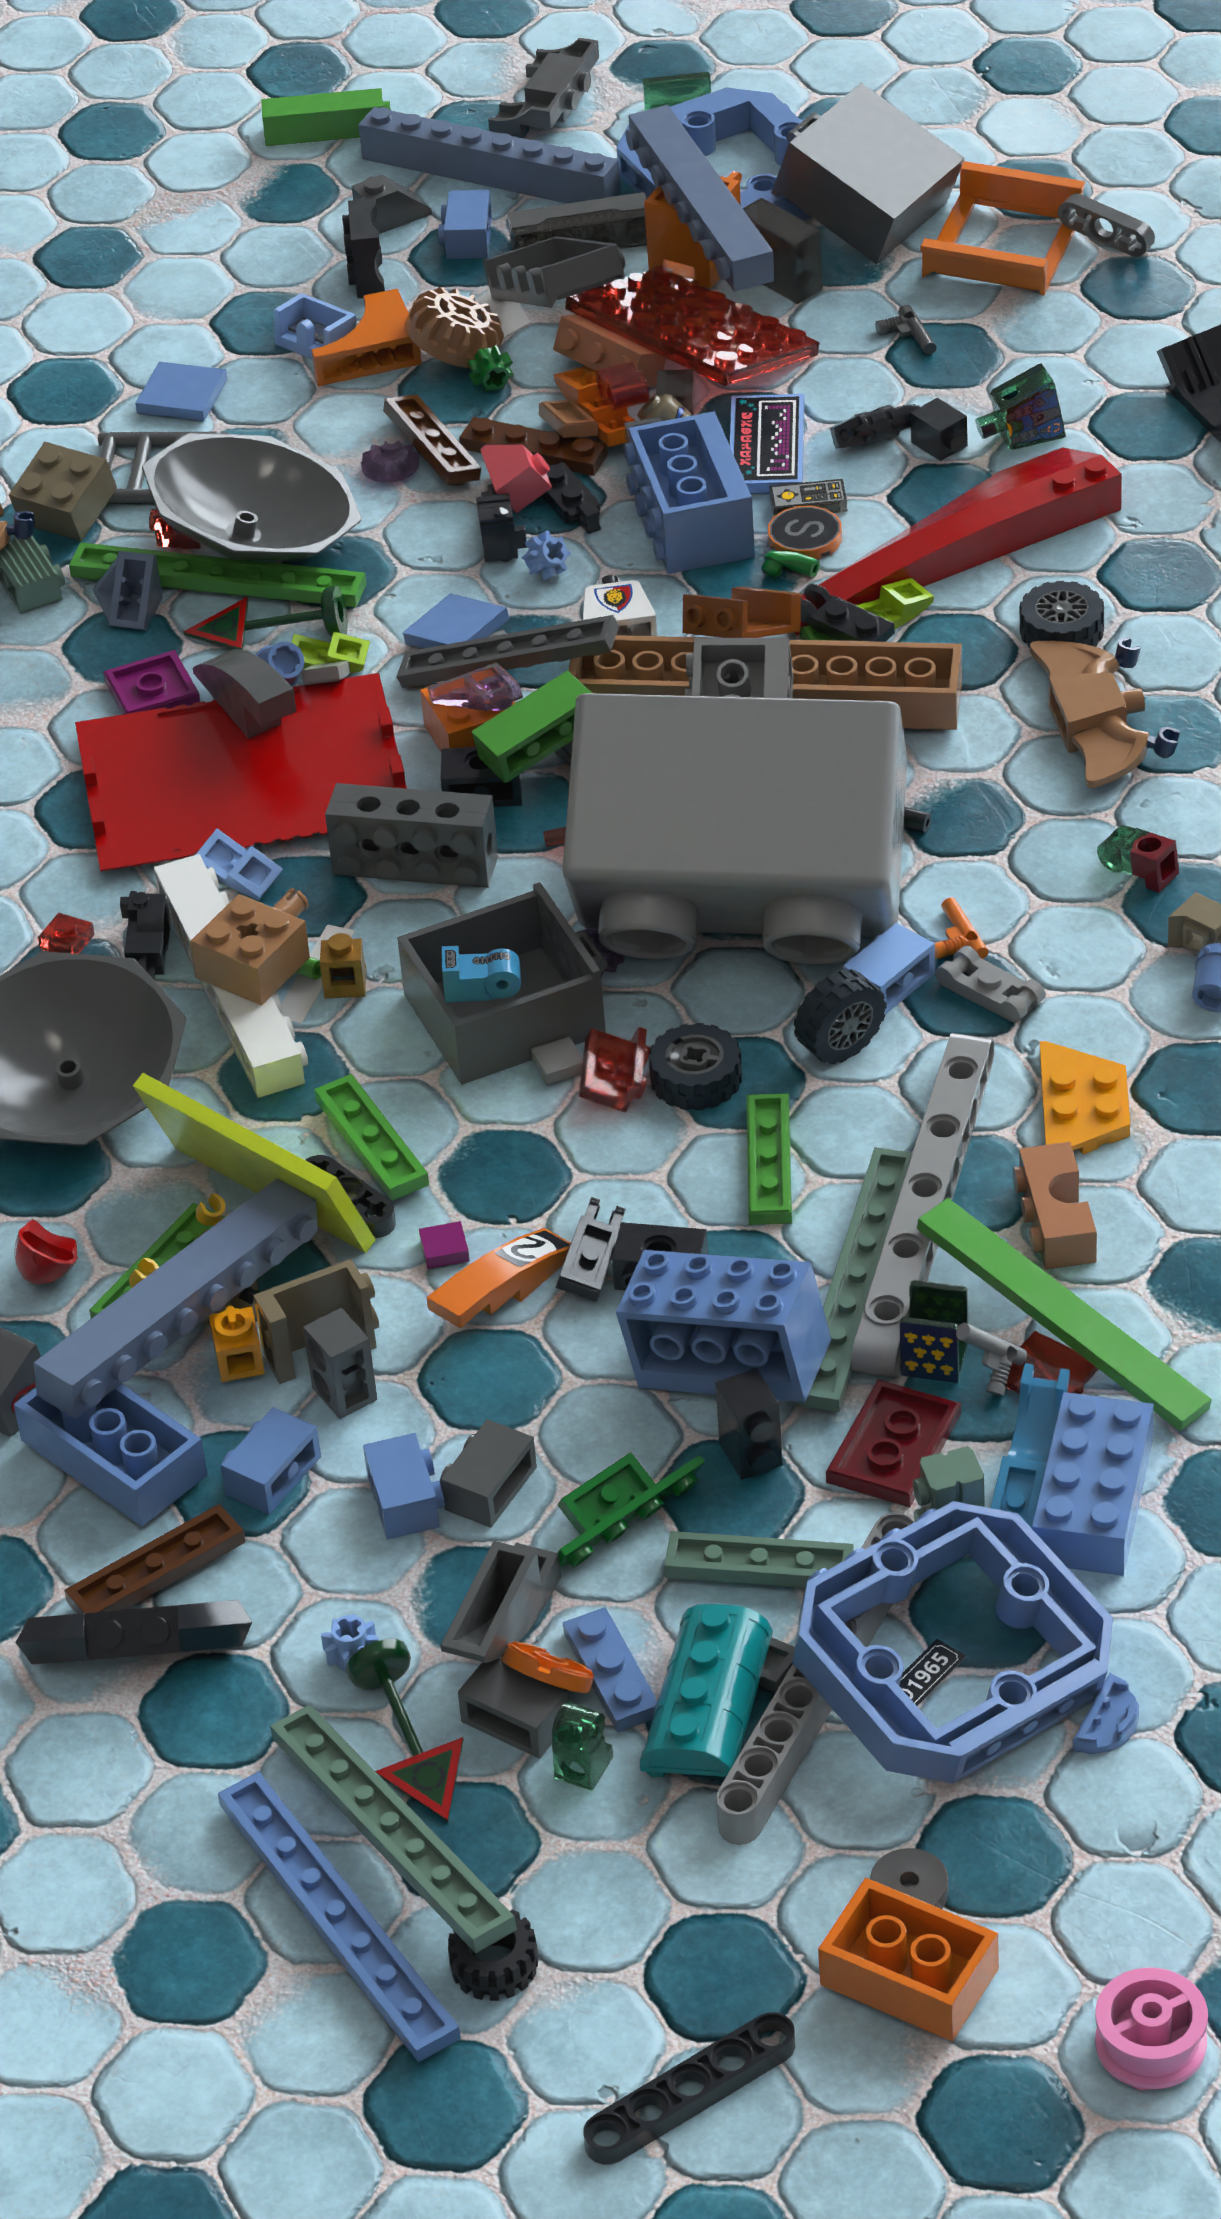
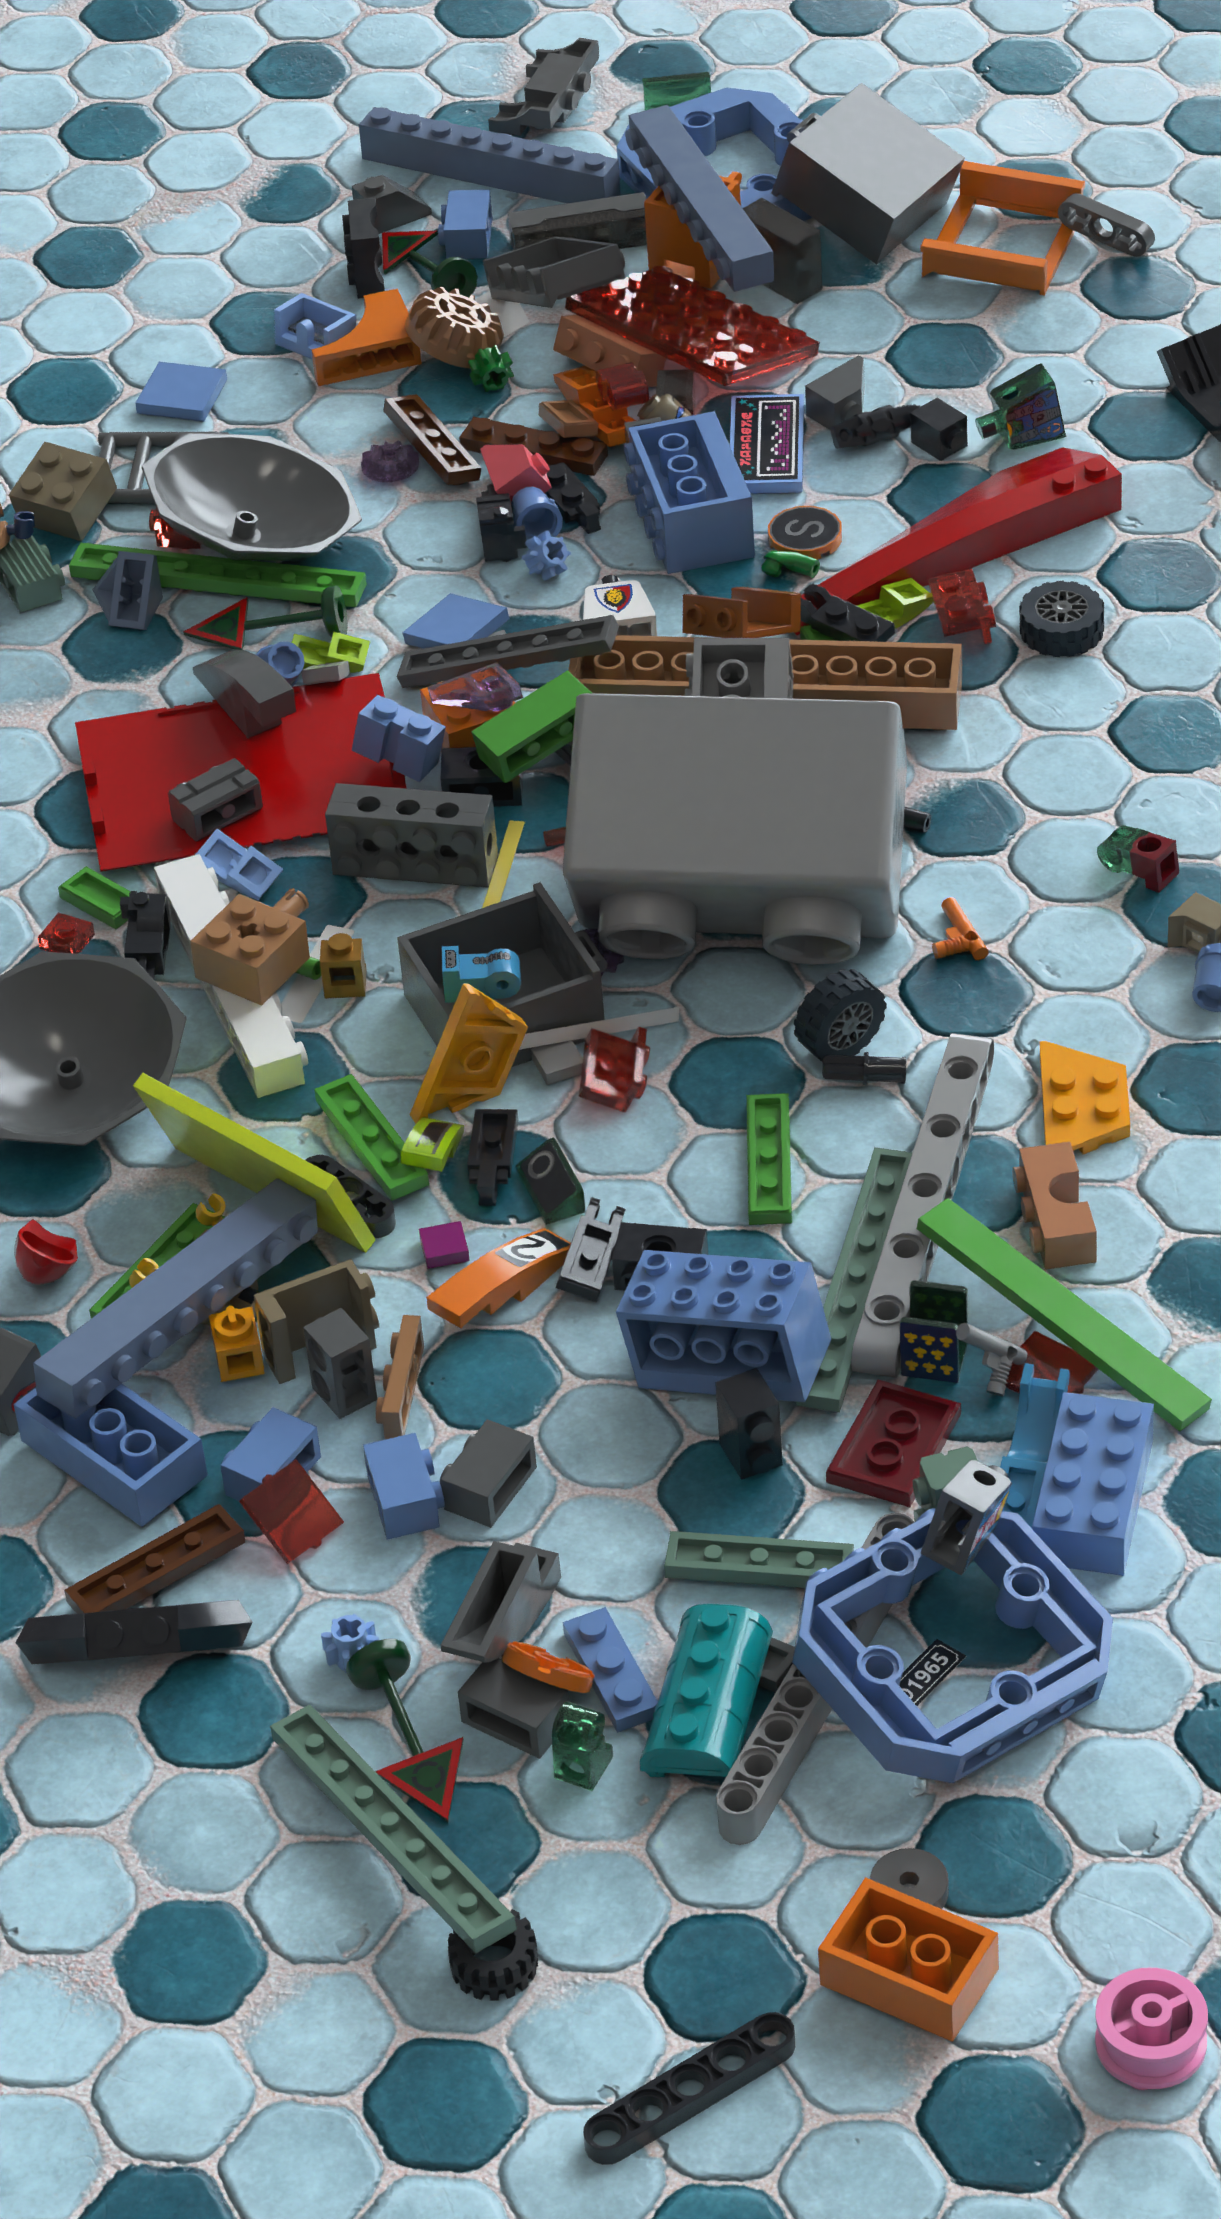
(95, 896): none -> bright green tile
(151, 684): magenta tile -> none
(215, 799): none -> dark grey brick
(291, 1511): none -> clear red piece
(318, 116): bright green brick -> none
(339, 1917): medium blue plate -> none
(398, 736): none -> medium blue brick
(400, 1377): none -> medium nougat plate
(431, 1143): none -> lime slope
(449, 274): none -> dark green piece
(471, 1055): none -> light orange wing
(492, 1151): none -> black hinge
(504, 863): none -> light yellow sticker
(536, 512): none -> medium blue piece
(551, 1183): none -> slope
(608, 1026): none -> white sticker
(613, 1499): green bracket -> none
(695, 1066): black wheel -> none
(822, 494): tile -> none
(837, 394): none -> dark grey slope
(864, 1068): none -> black axle
(895, 963): light blue brick -> none
(907, 325): dark grey hose -> none
(961, 604): none -> clear red bracket
(972, 1495): none -> dark grey torso
(989, 985): light grey plate -> none
(1094, 710): medium nougat torso -> none
(1109, 1720): medium blue tile -> none

